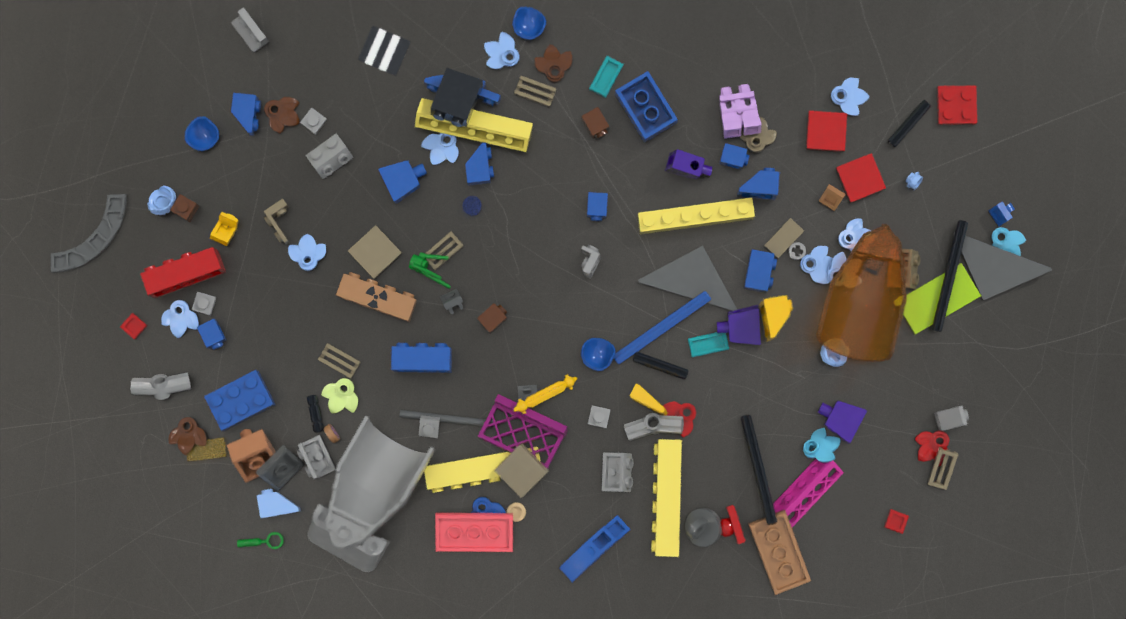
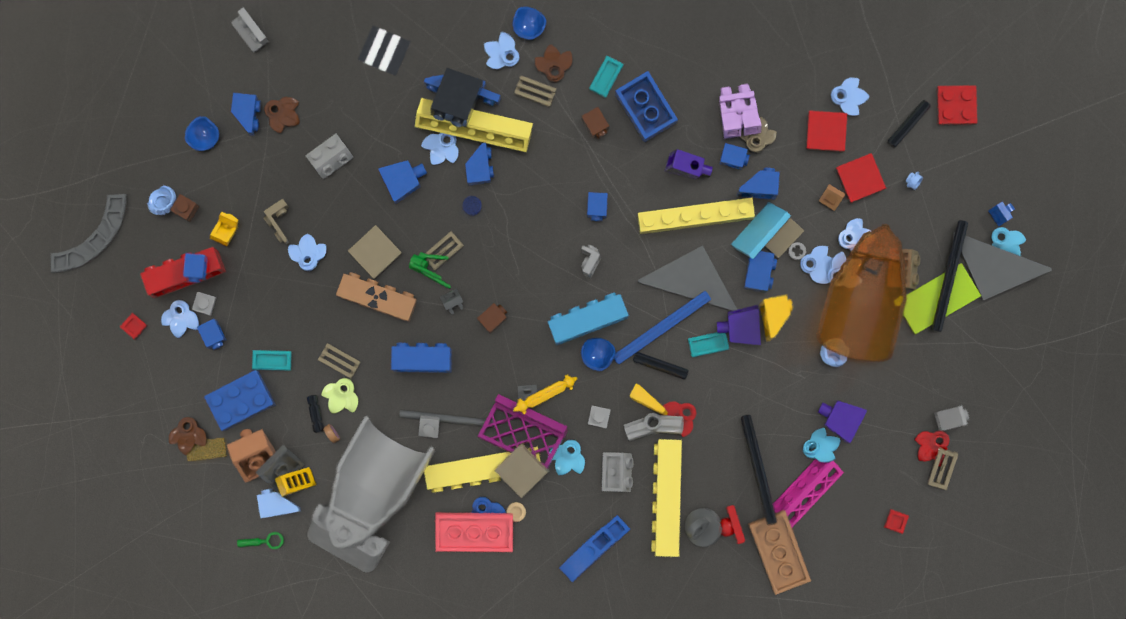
(160, 385): light grey piece -> none
(195, 267): none -> blue brick
(271, 360): none -> teal tile
(283, 485): none -> yellow slope
(313, 121): light grey plate -> none
(316, 457): light grey bracket -> none
(566, 461): none -> medium azure plate
(588, 319): none -> dark azure brick
(760, 230): none -> medium azure tile

